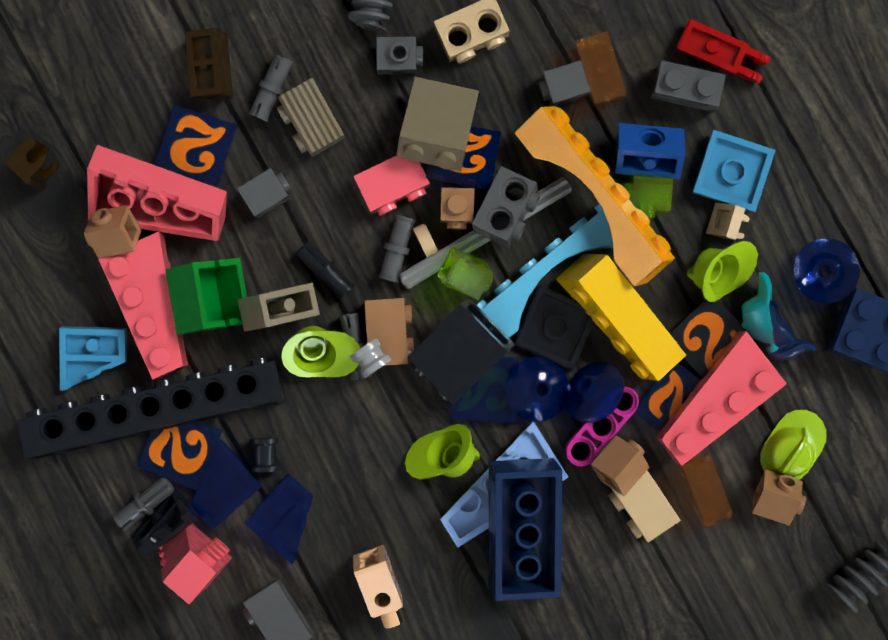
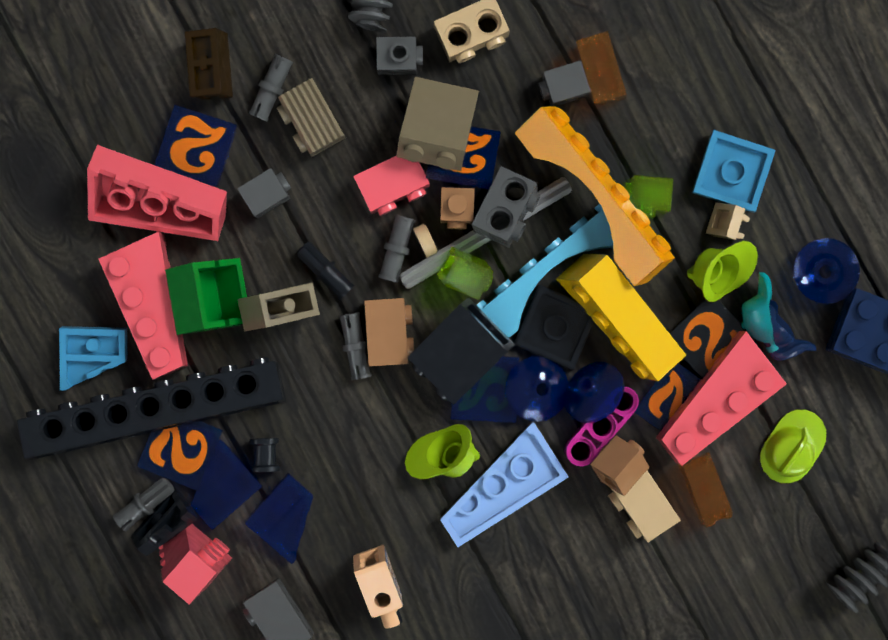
(28, 163): dark brown hinge -> none
(112, 231): medium nougat brick -> none
(319, 353): lime piece -> none
(370, 358): light grey wheel -> none
(525, 529): dark blue brick -> none
(649, 151): blue brick -> none
(688, 86): dark grey brick -> none
(720, 50): red hinge -> none
(778, 497): medium nougat brick -> none

